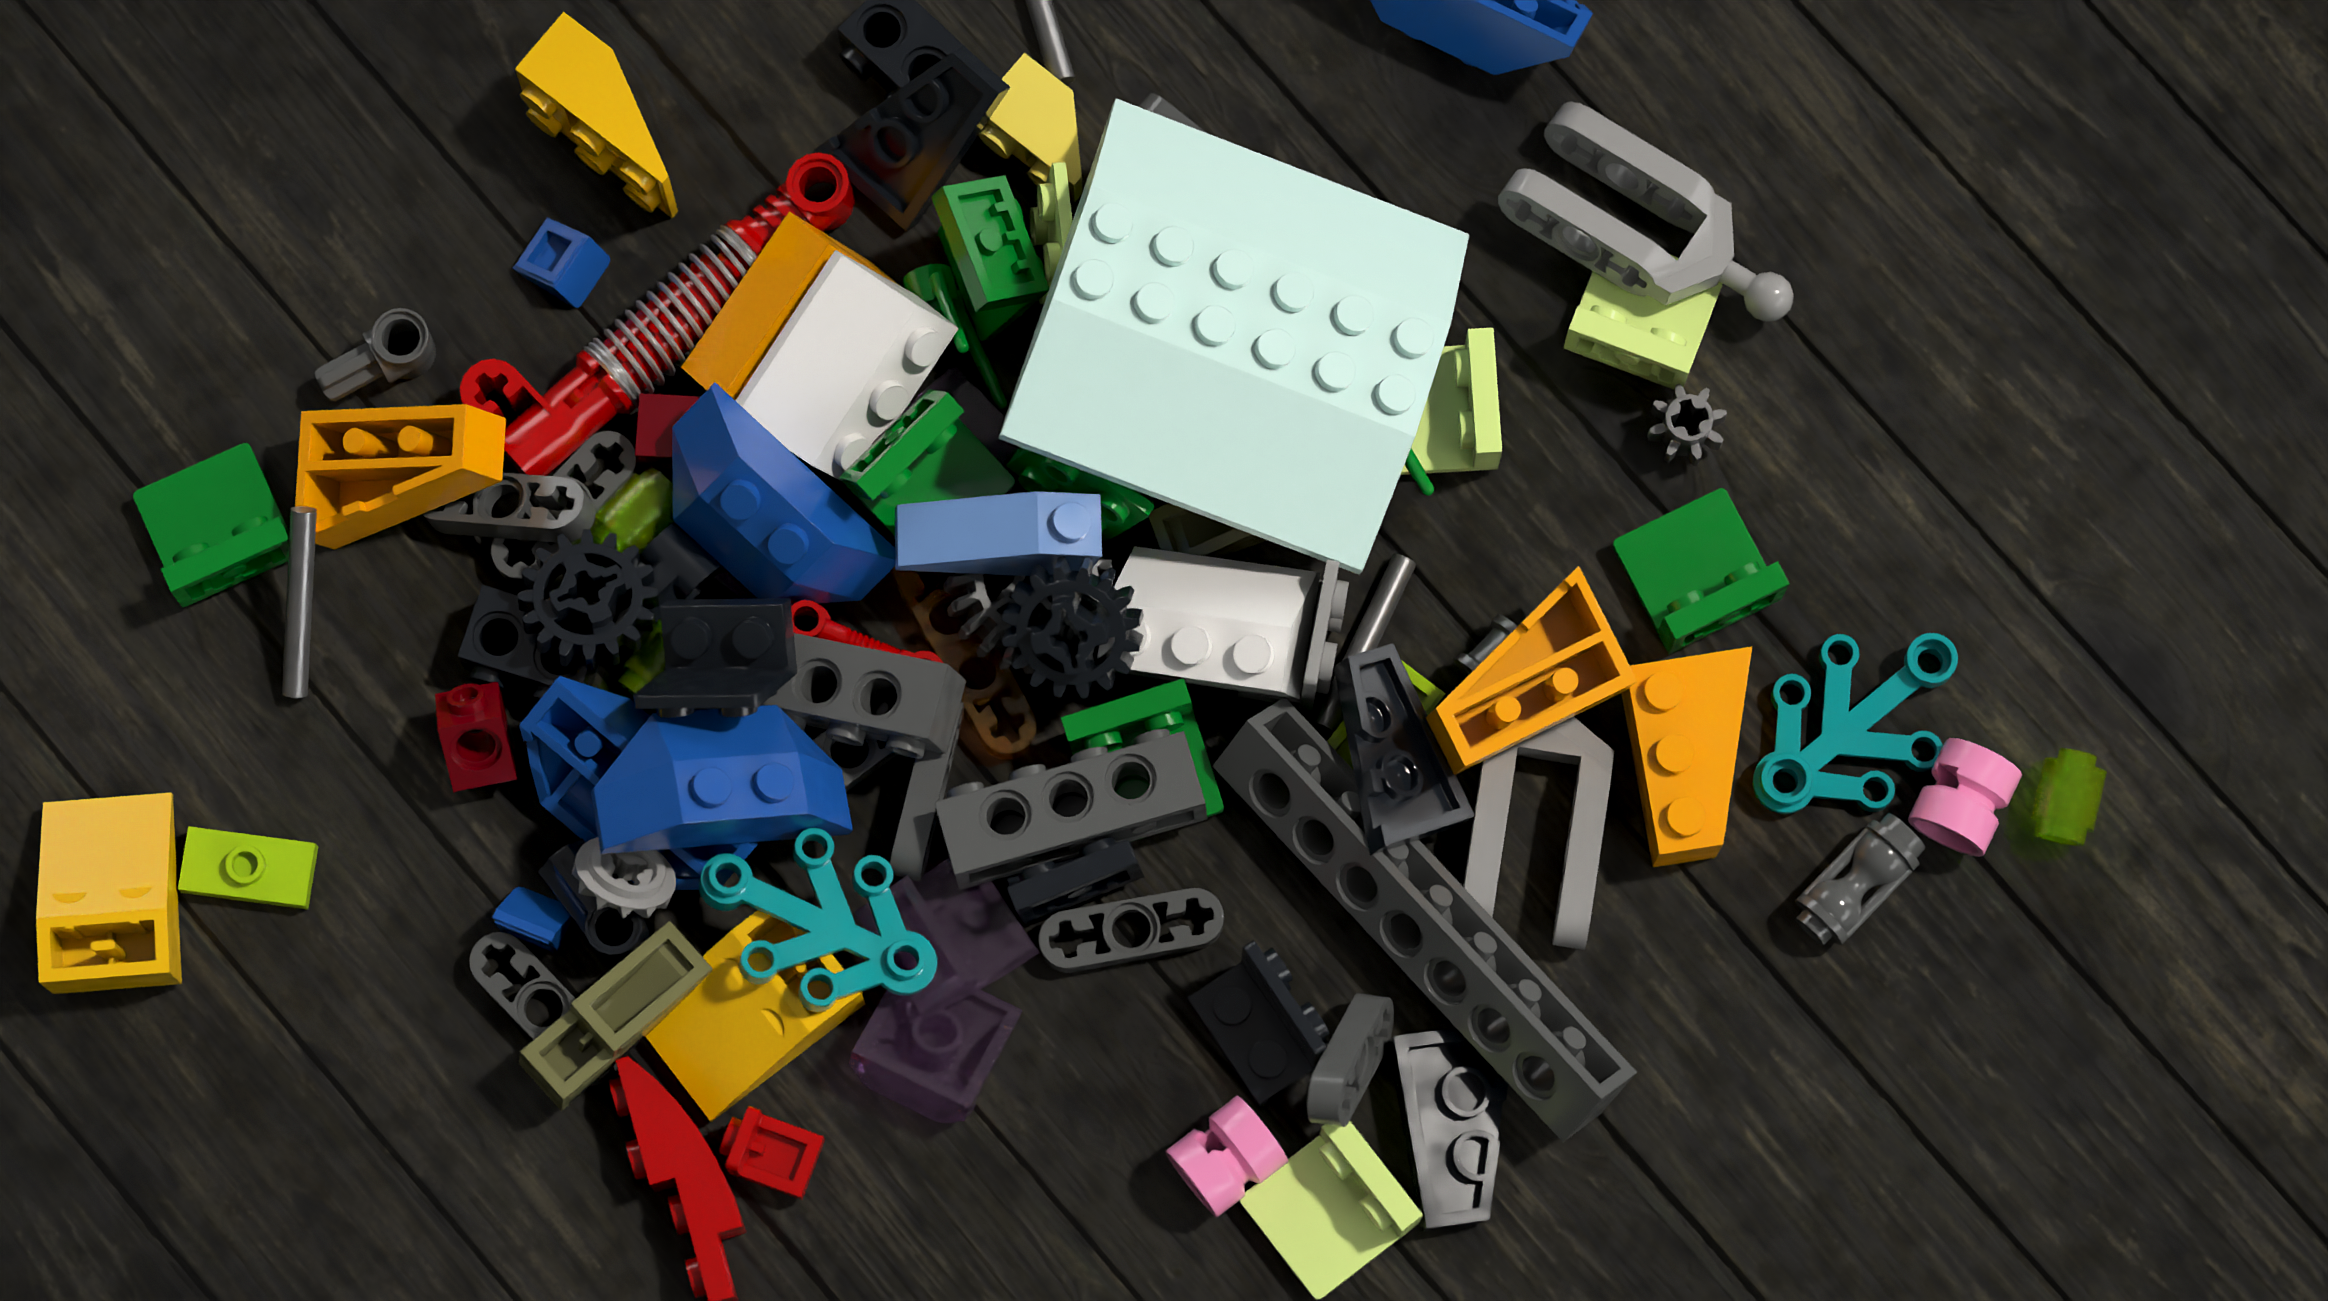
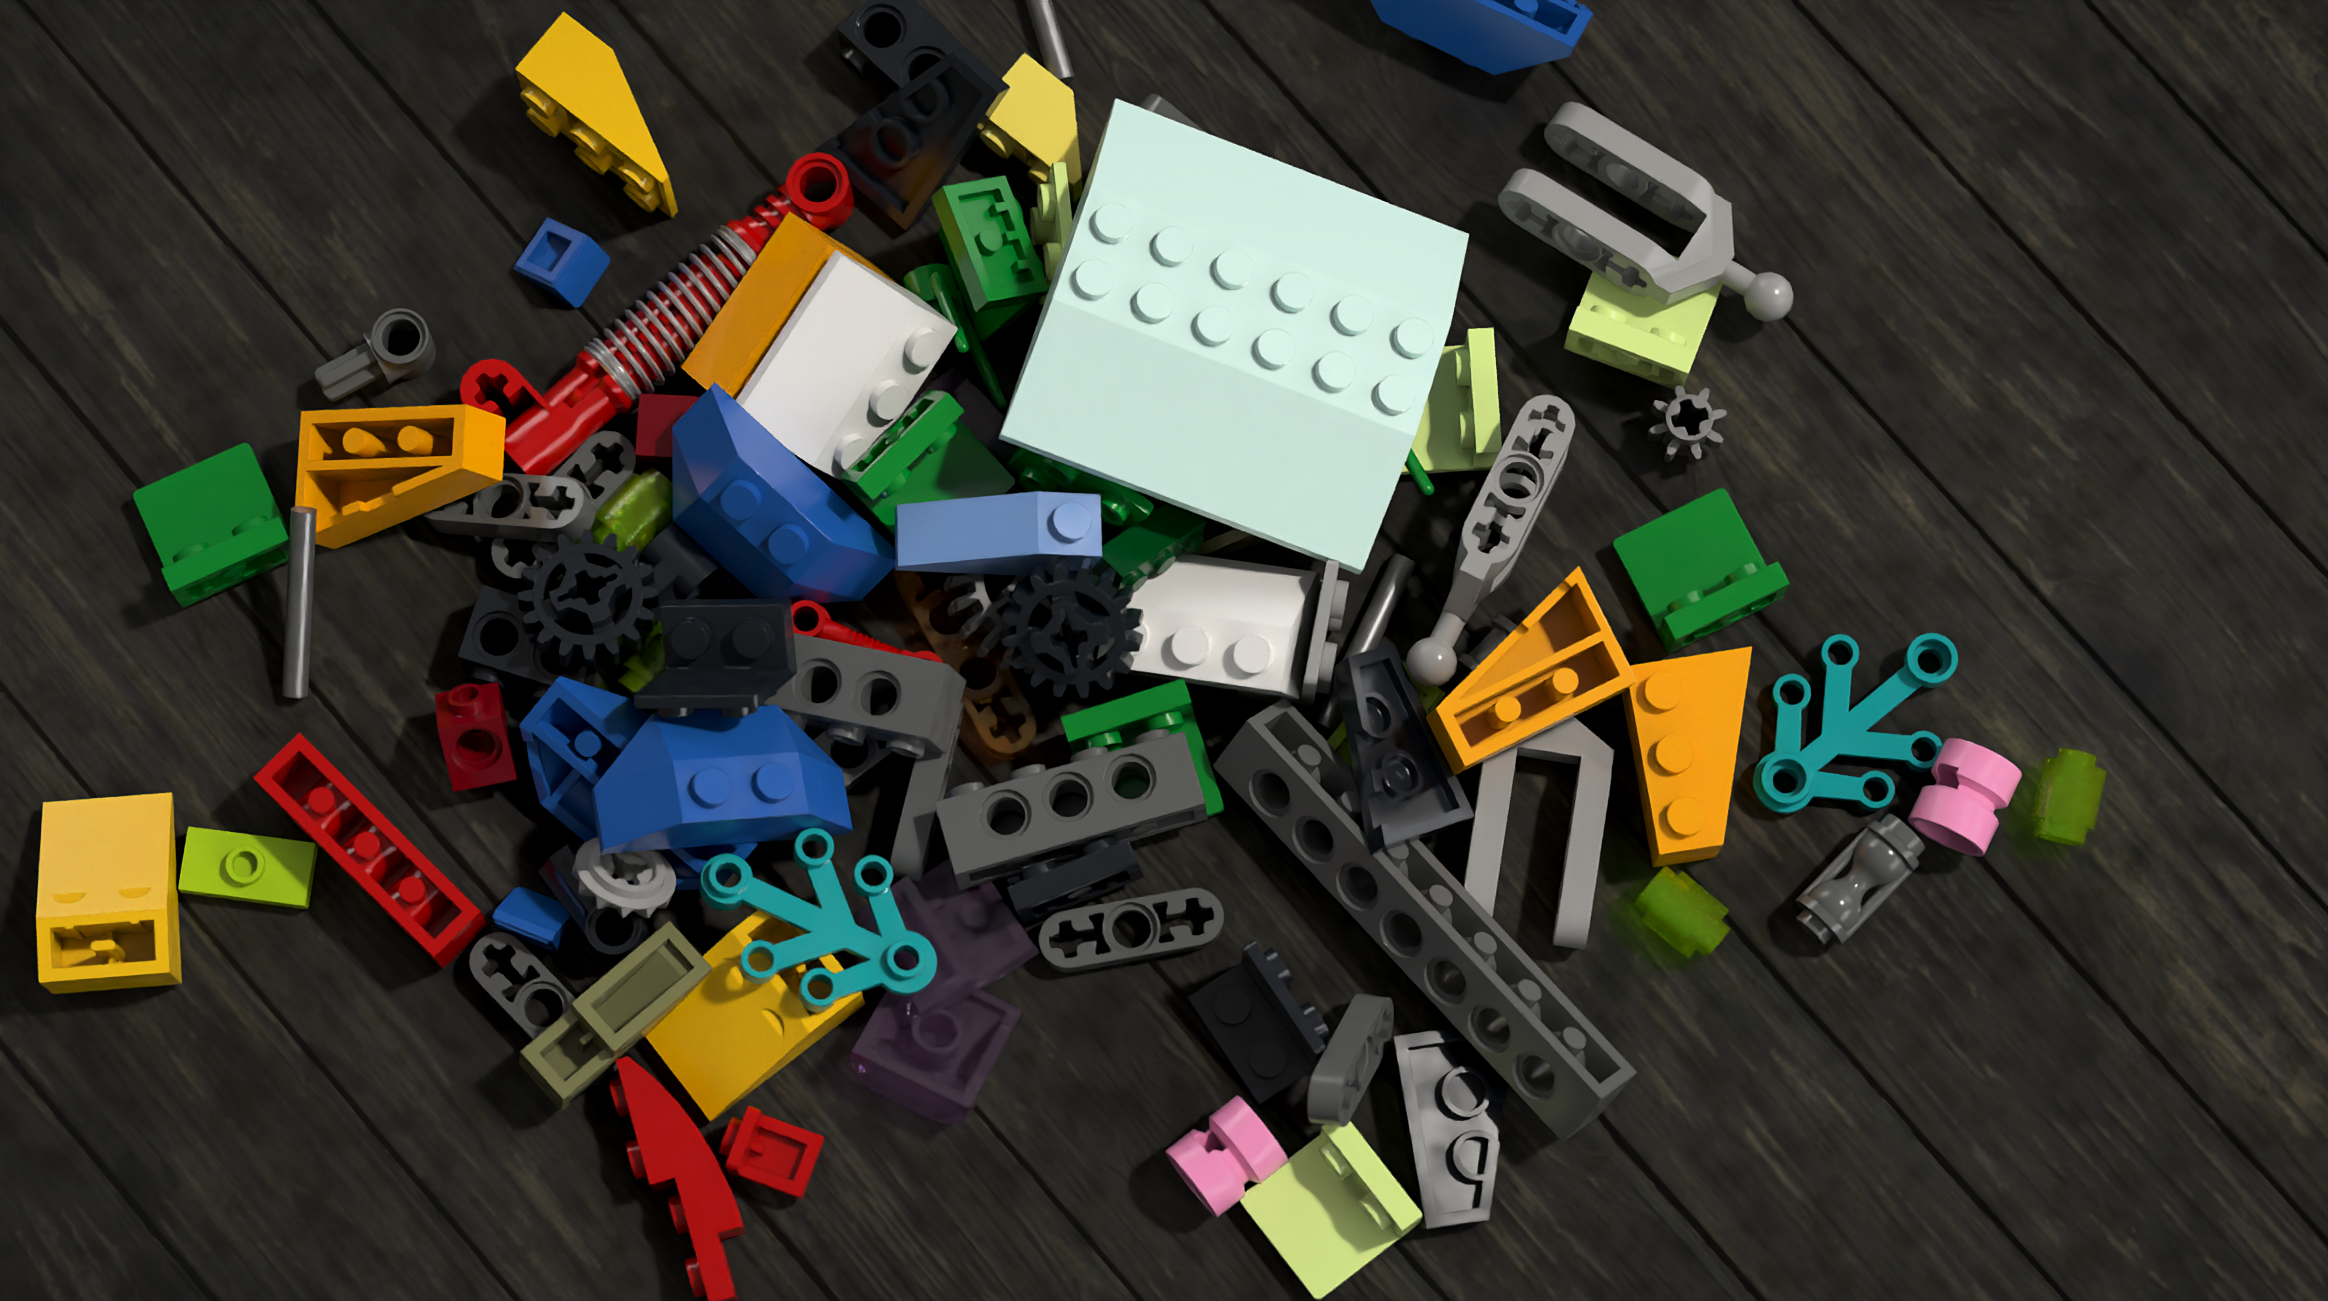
(371, 850): none -> red brick
(1151, 545): none -> dark green piece
(1477, 573): none -> light grey piece
(1683, 913): none -> clear neon green brick

